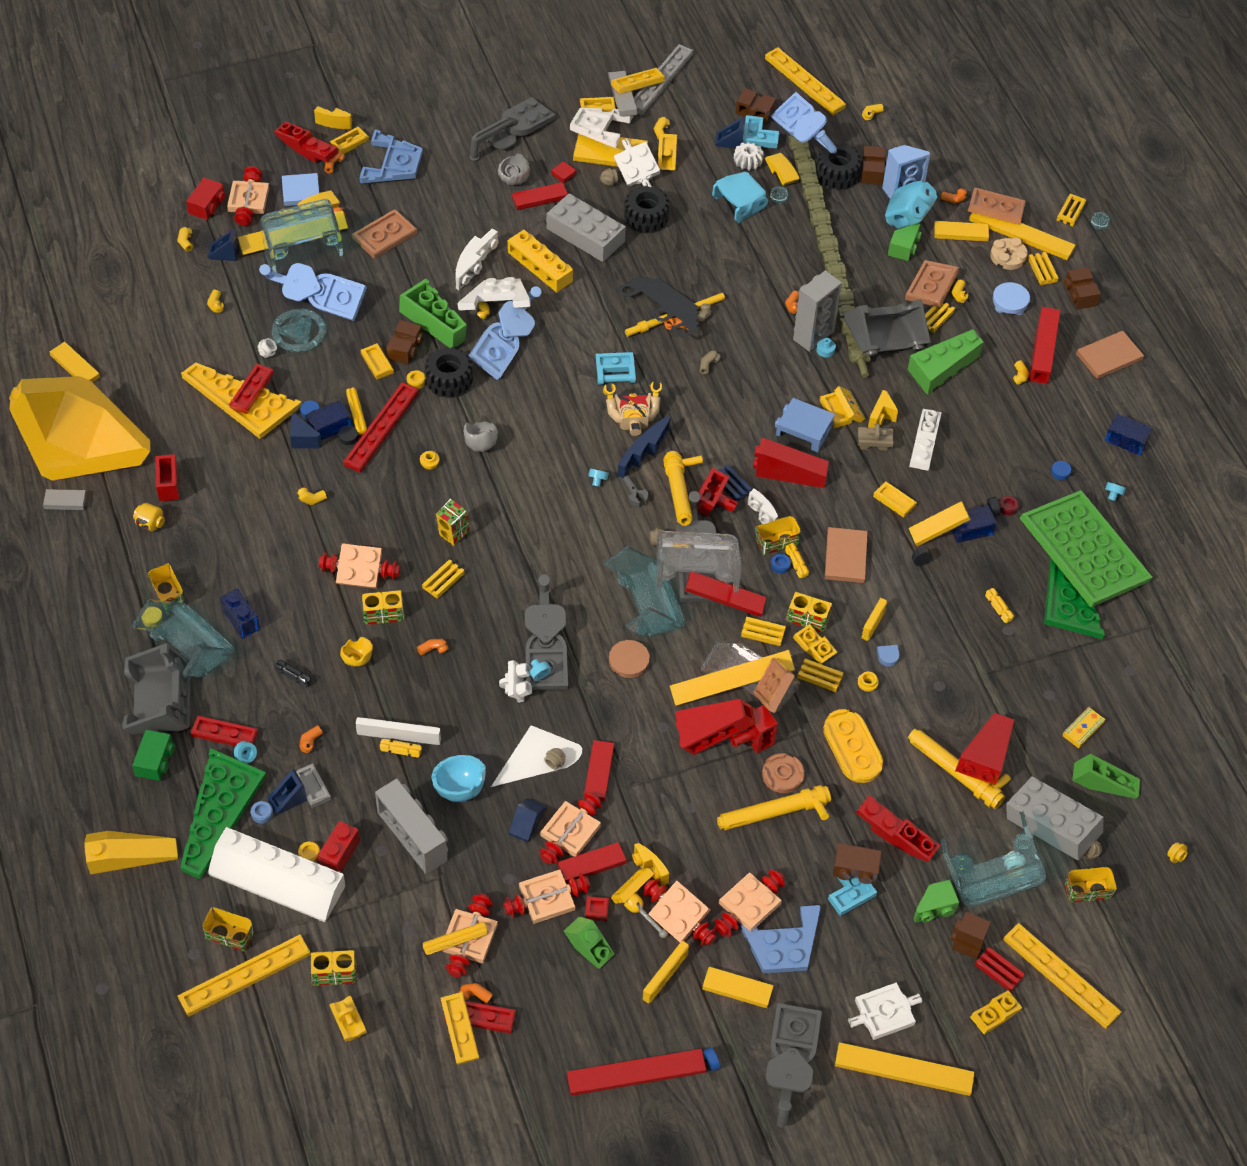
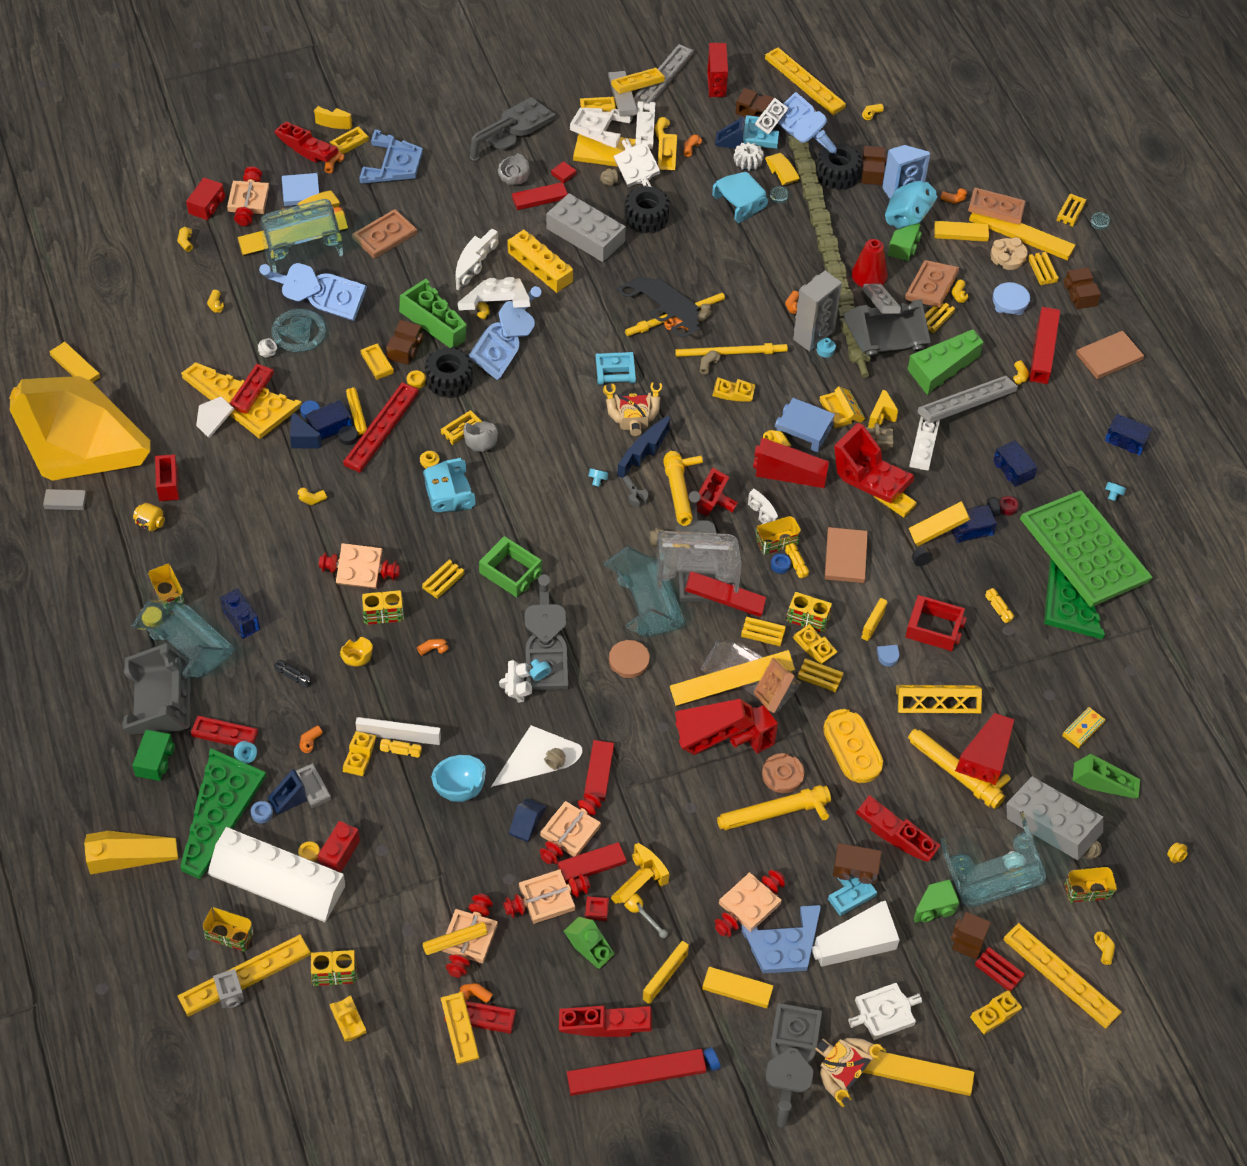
(212, 415): none -> white slope
(225, 247): dark blue slope -> none
(228, 989): none -> light grey bracket
(359, 753): none -> yellow slope
(412, 825): light grey brick -> none
(448, 486): none -> medium azure piece
(452, 522): piece -> none
(458, 434): none -> yellow tile
(498, 553): none -> bright green window
(605, 1022): none -> red slope
(645, 124): none -> white plate
(679, 912): light nougat plate -> none
(693, 140): none -> orange arm
(717, 70): none -> red window
(734, 391): none -> yellow slope
(737, 483): dark blue tile -> none
(767, 348): none -> yellow bar
(771, 116): none -> white slope
(776, 436): none -> yellow arm
(845, 1064): none -> torso
(858, 937): none -> white slope
(862, 466): none -> red bracket
(868, 677): yellow plate -> none
(871, 264): none -> red cone
(881, 298): none -> light grey tile
(939, 691): none -> yellow fence
(941, 610): none -> red window
(967, 399): none -> light grey tile
(1015, 463): none -> clear blue brick
(1061, 470): blue tile -> none
(1106, 946): none -> yellow arm

